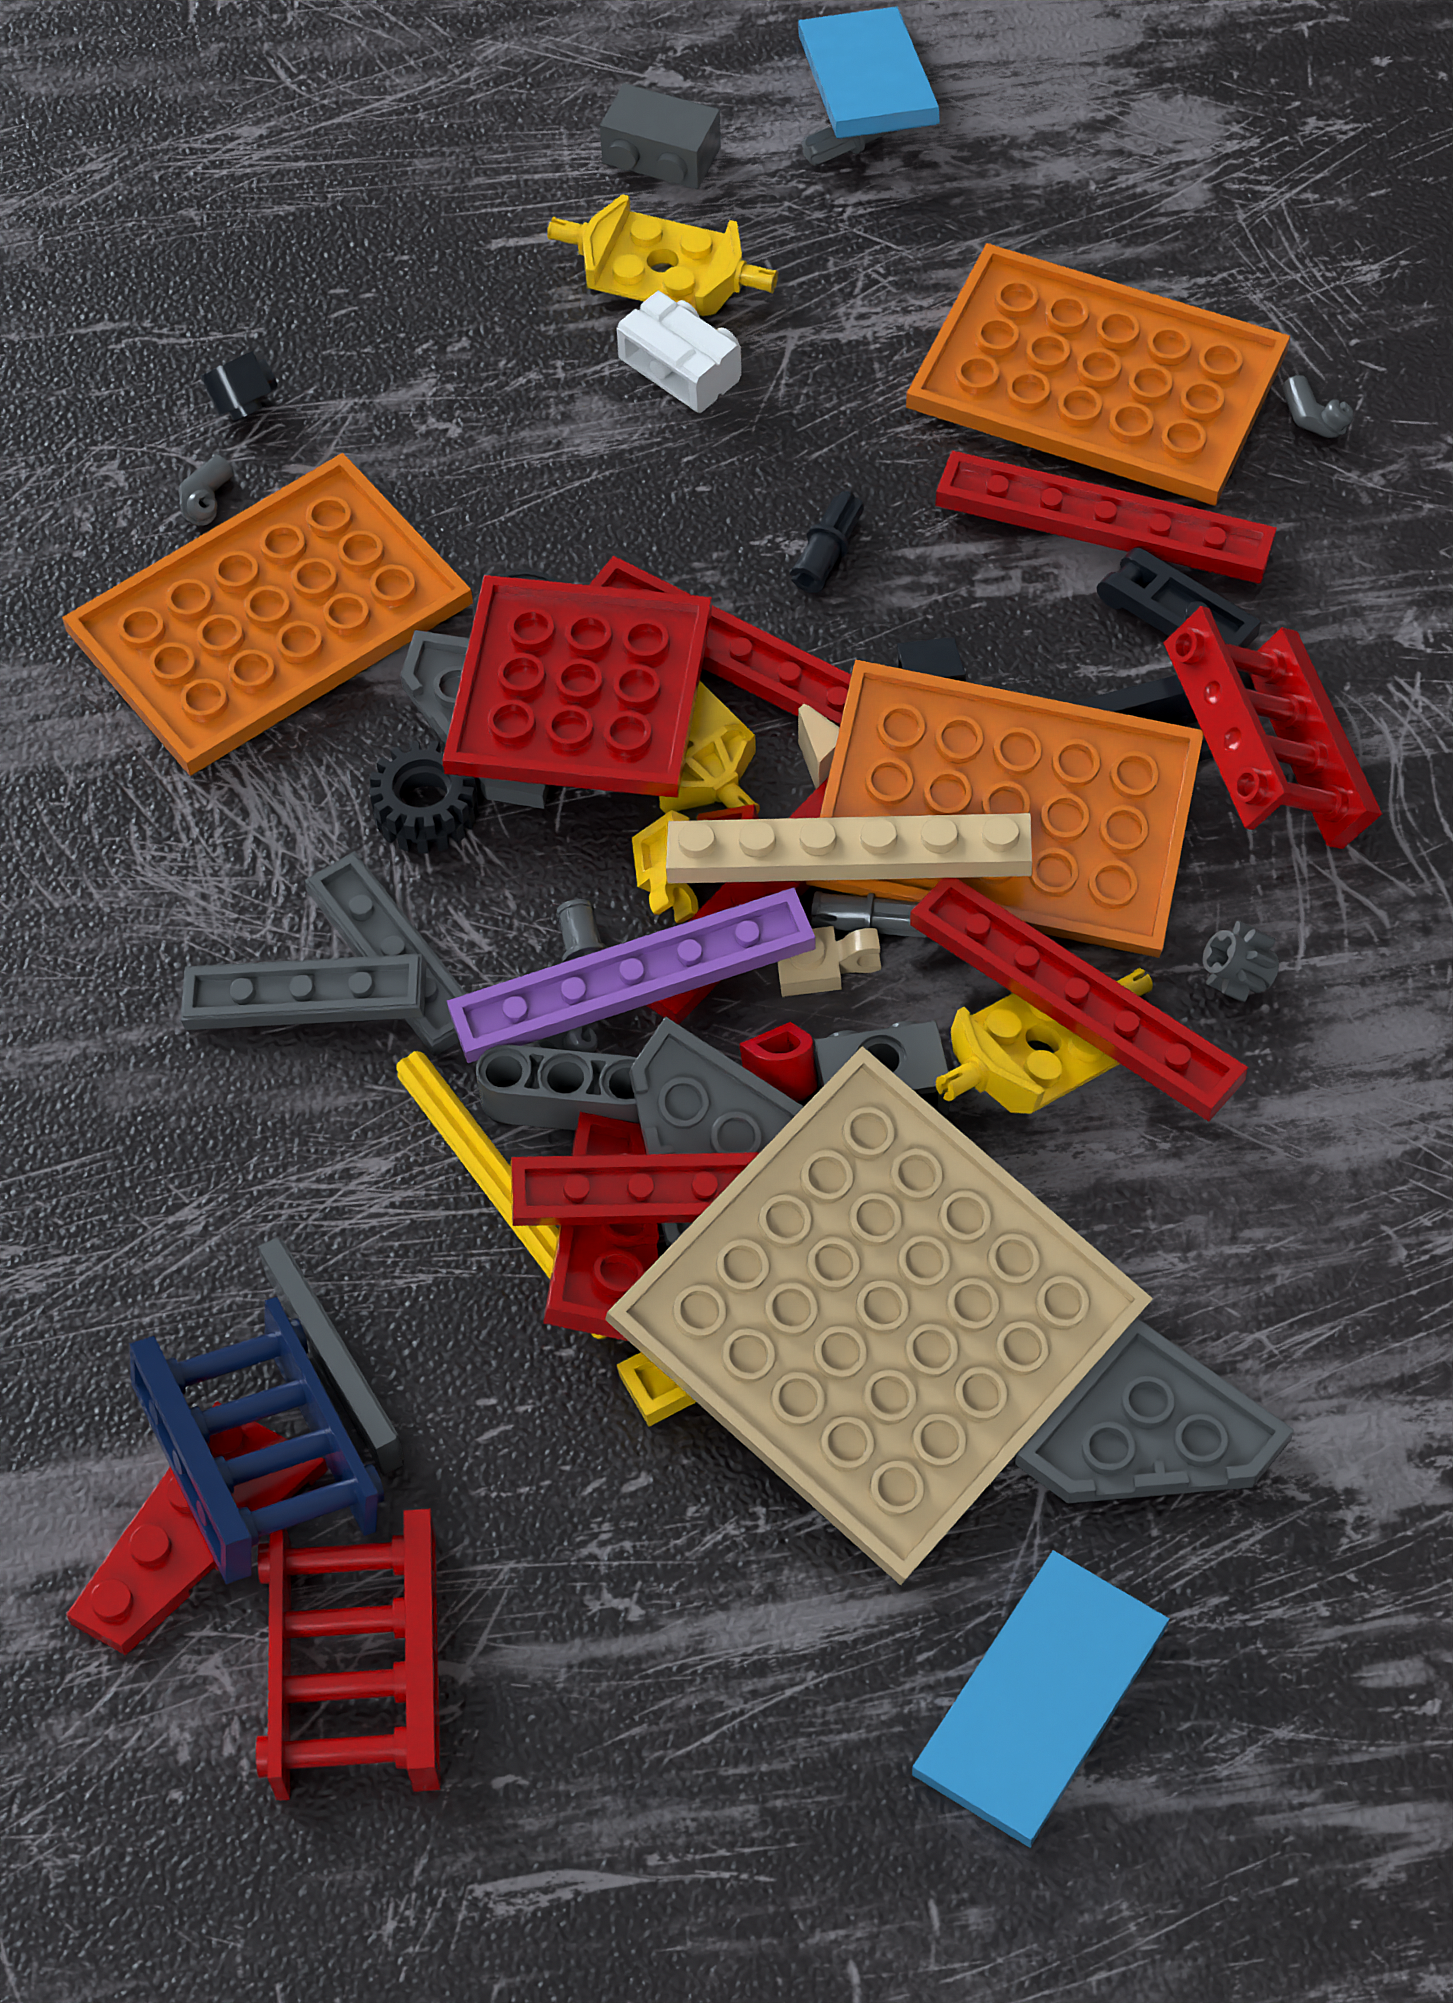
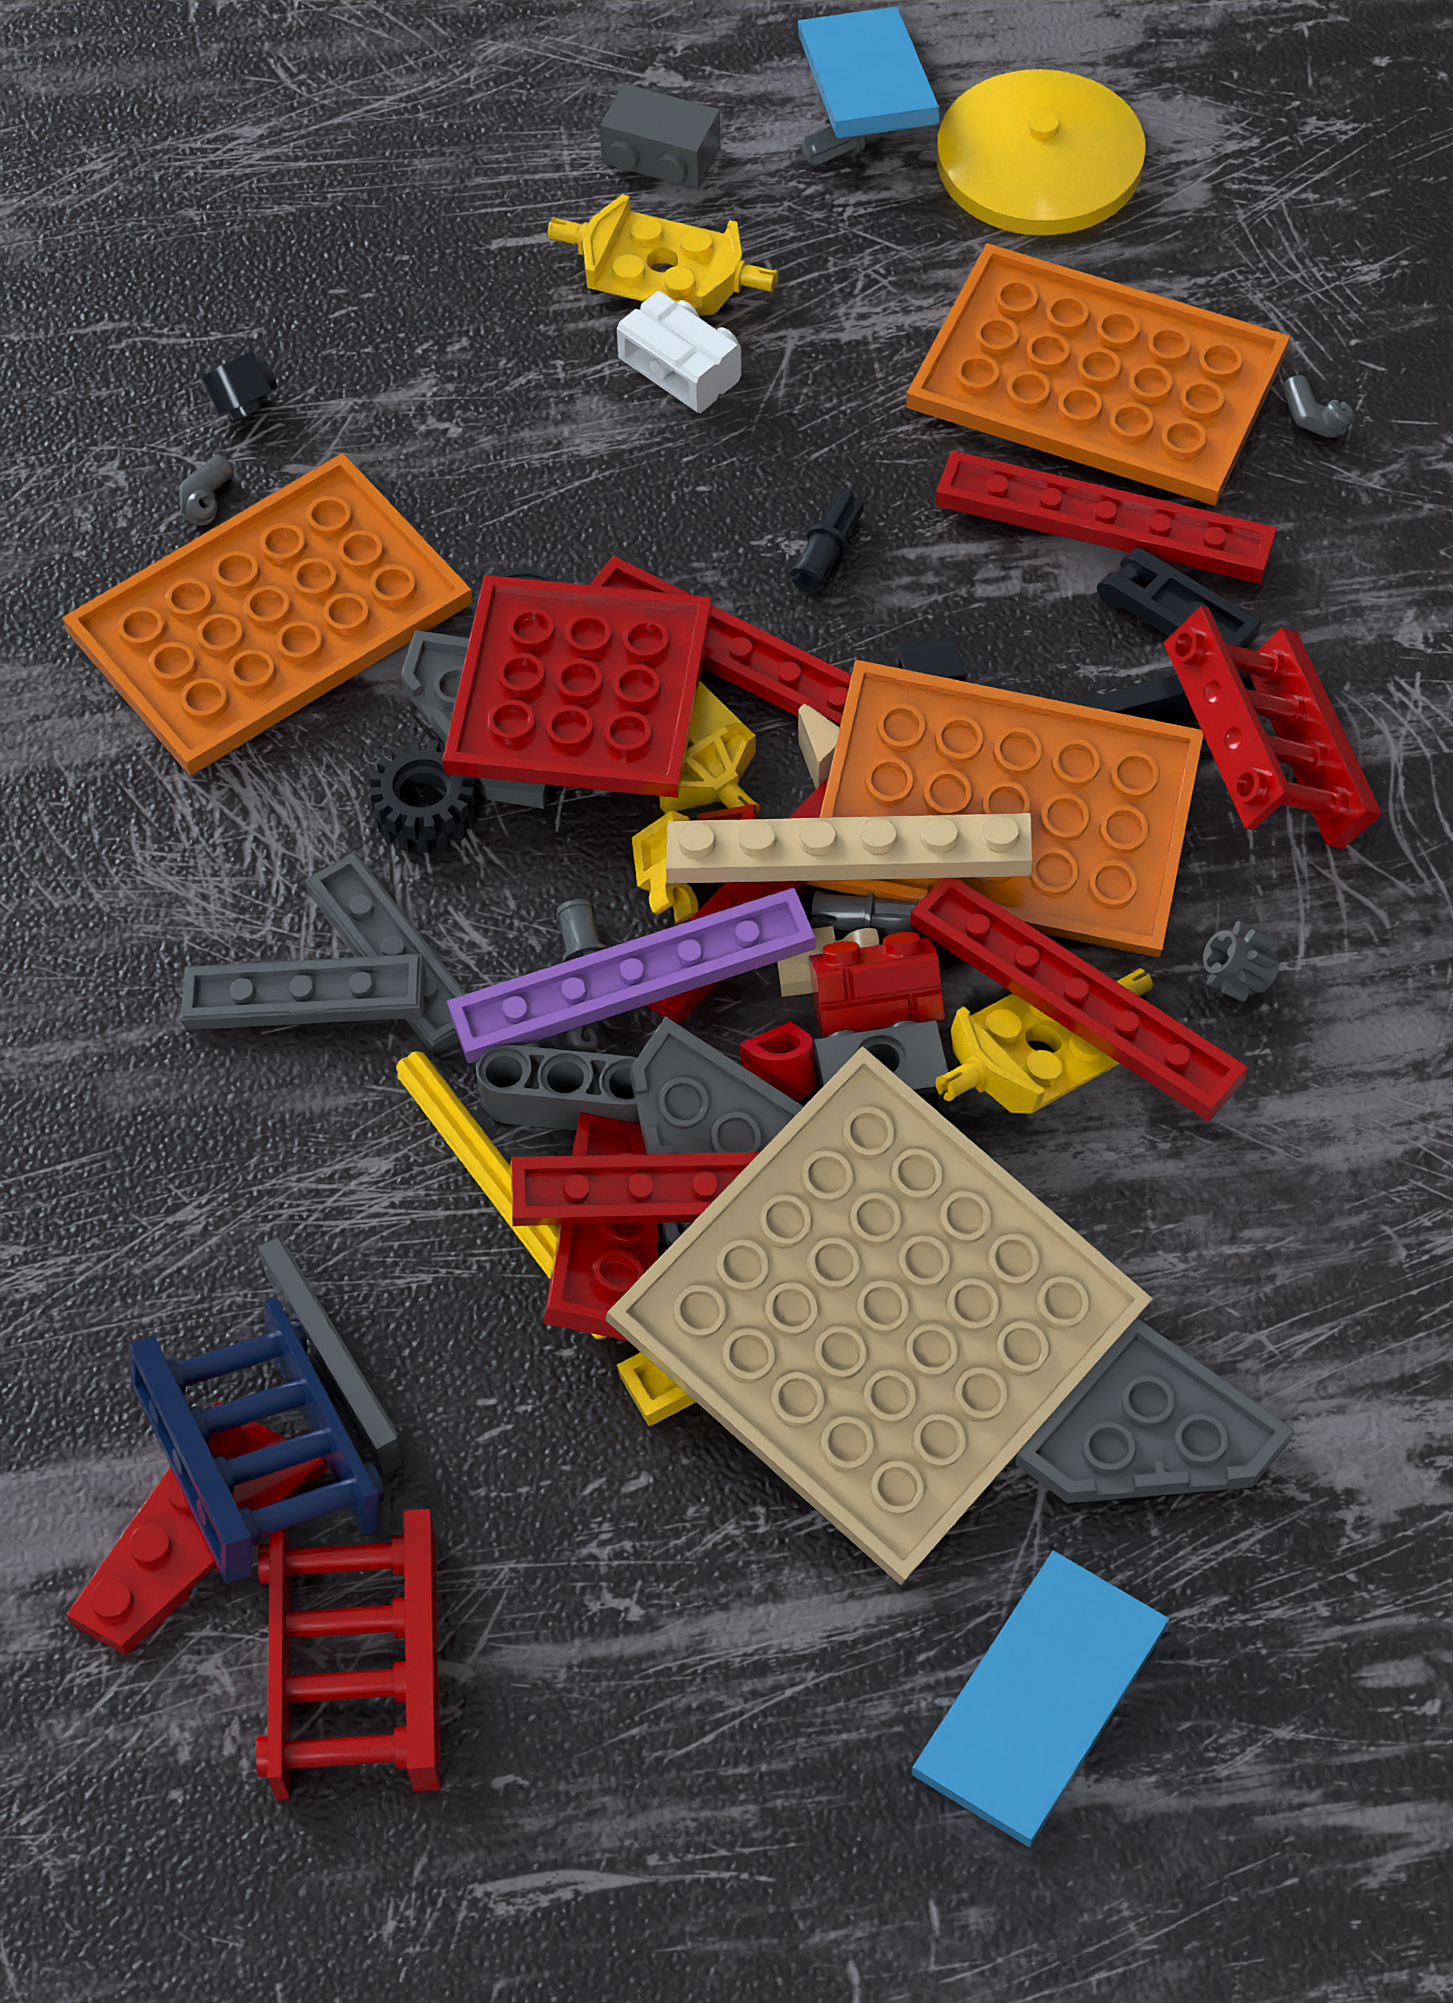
(876, 984): none -> red brick
(1040, 152): none -> yellow dish

